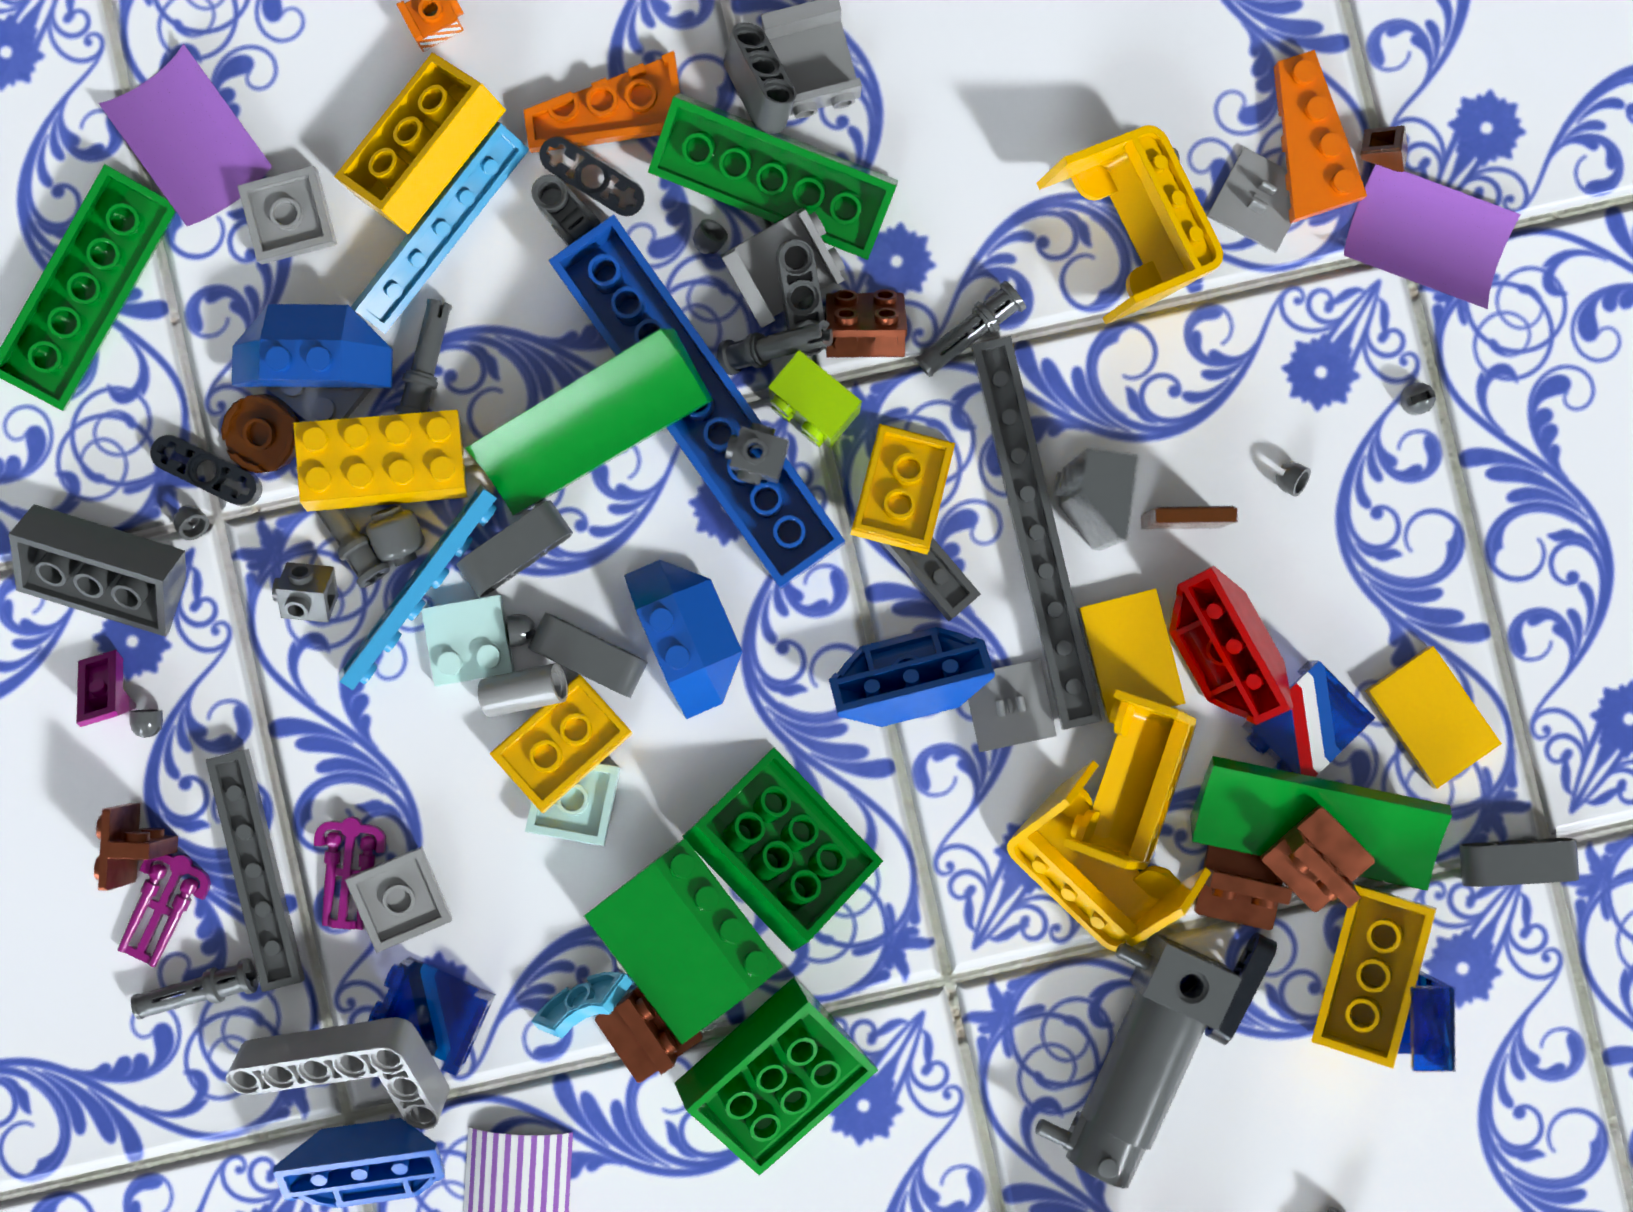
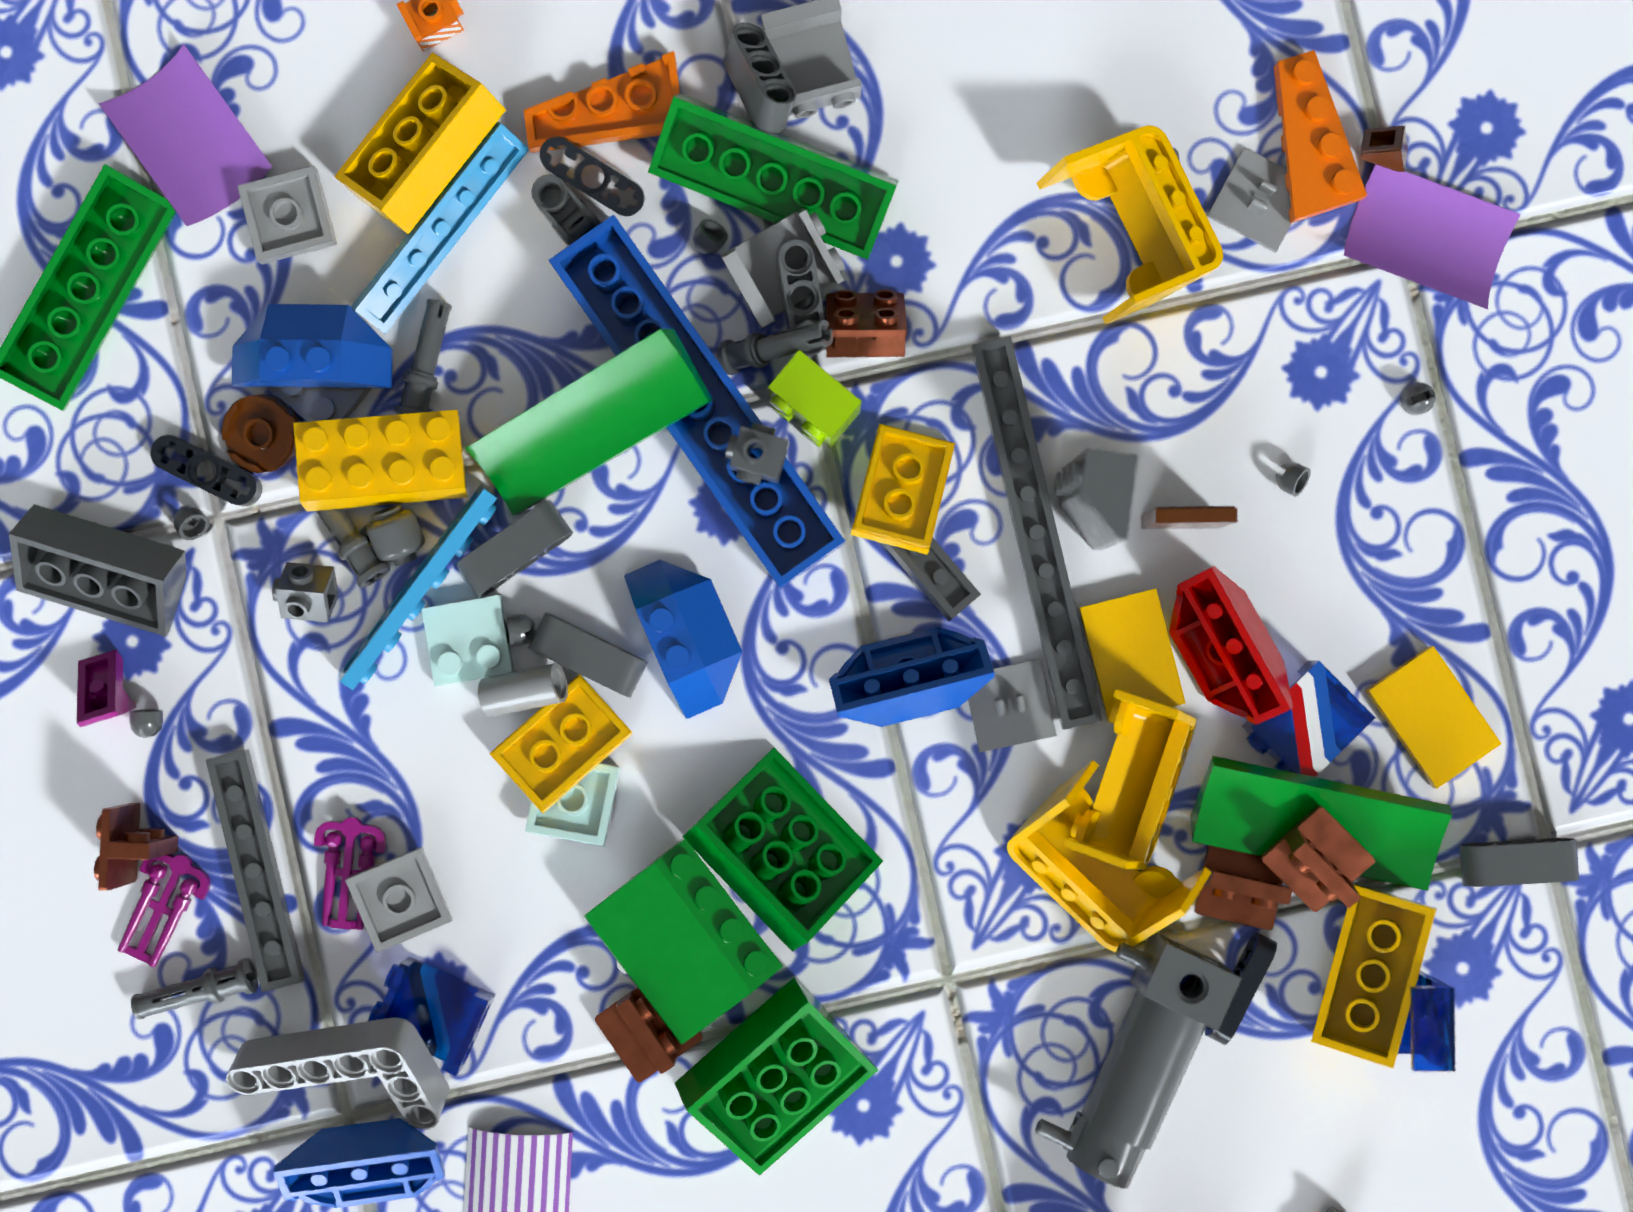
(584, 1000): medium azure tile -> none
(983, 313): dark grey pin -> none

